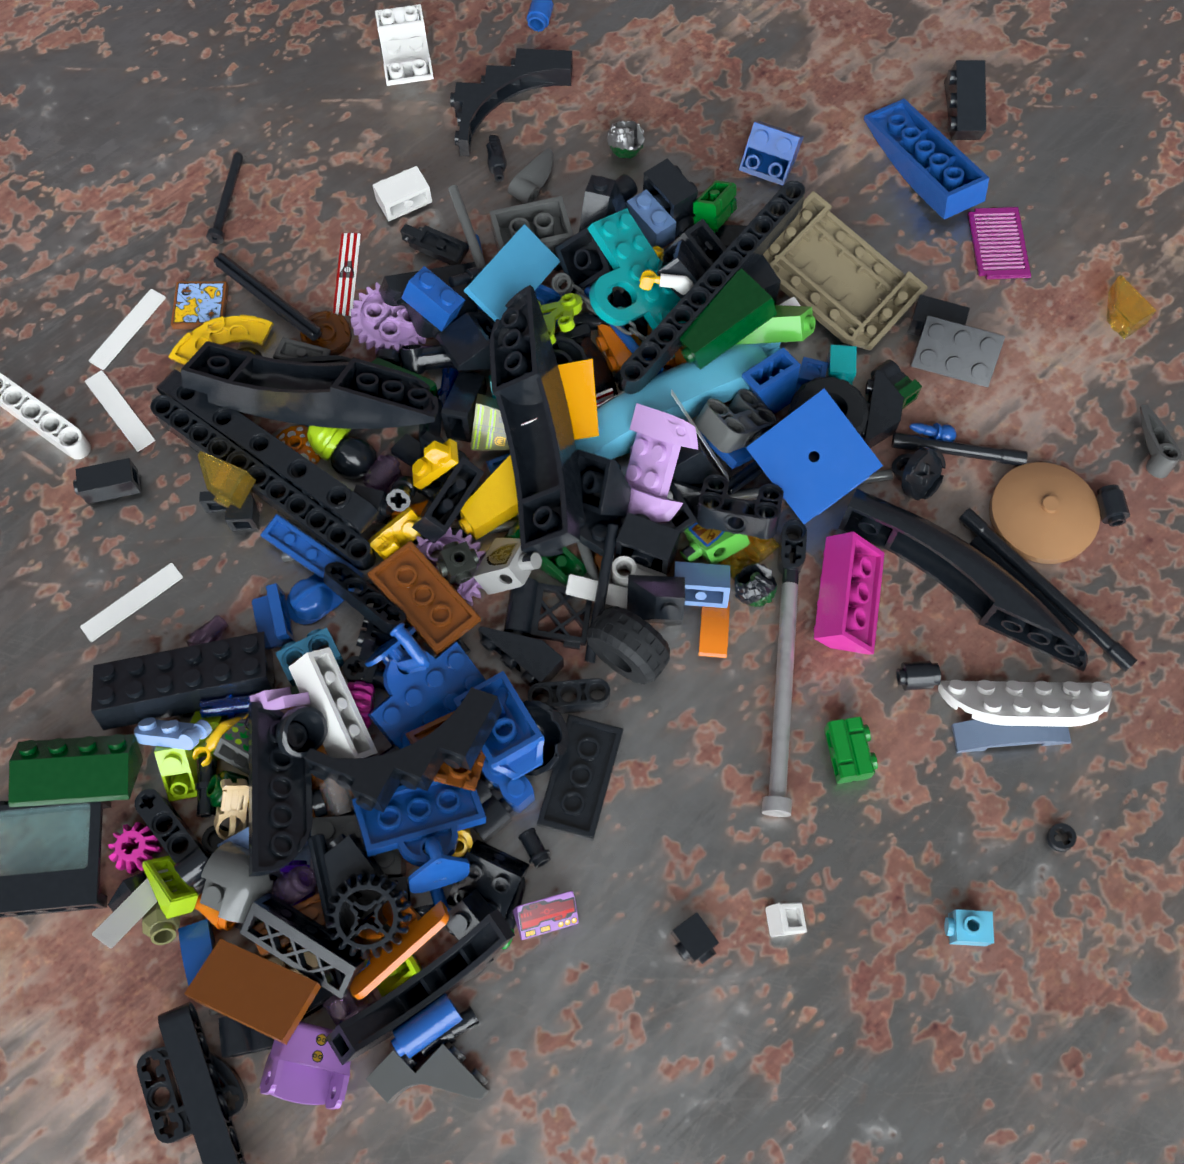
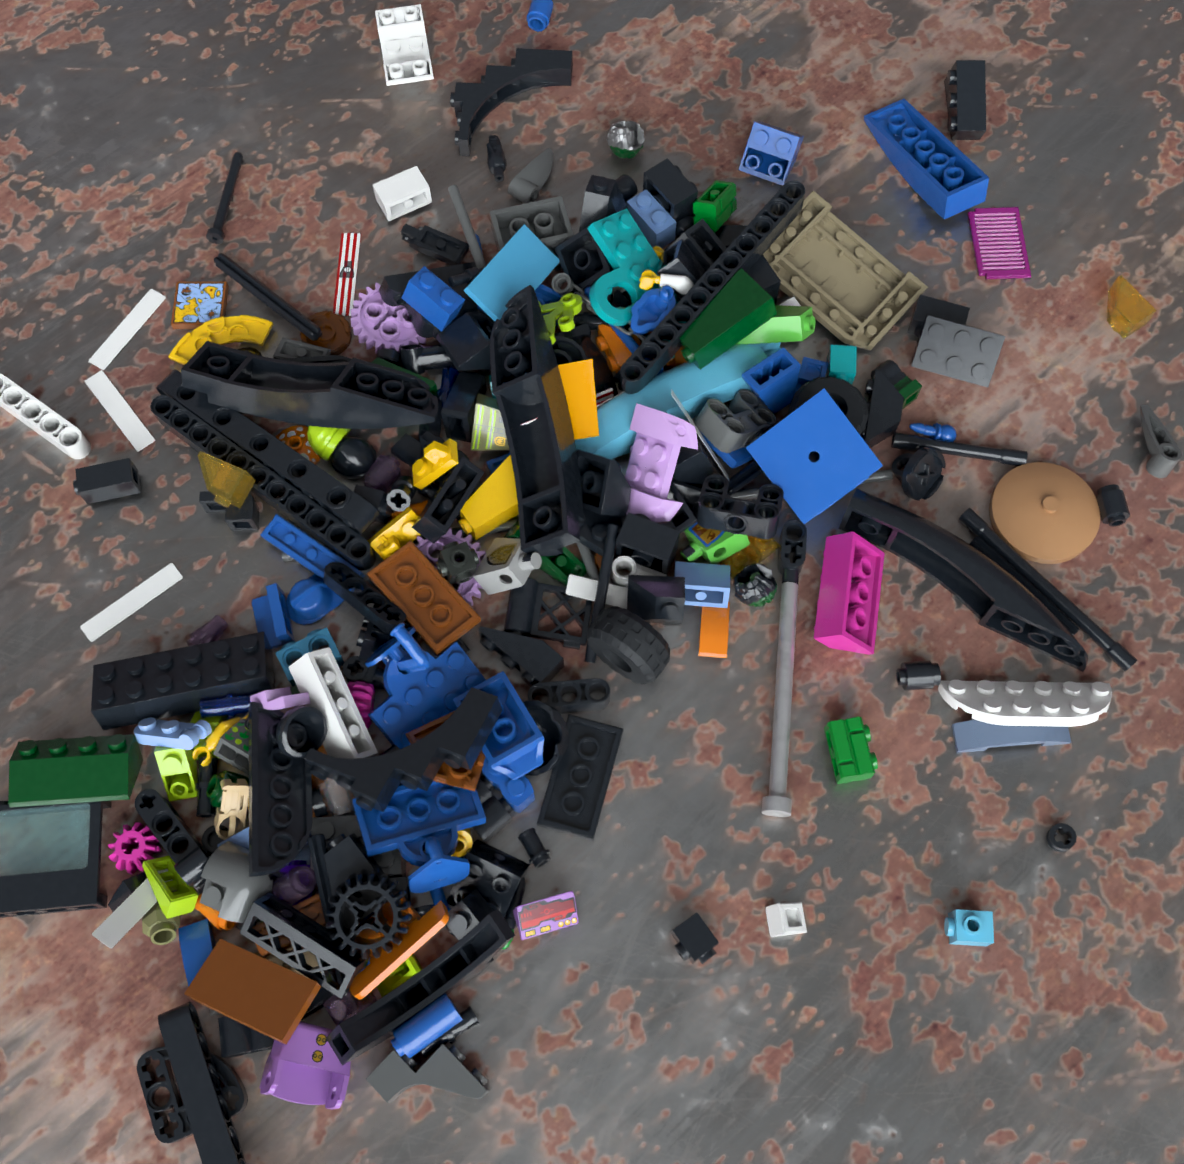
(652, 309): none -> blue arm

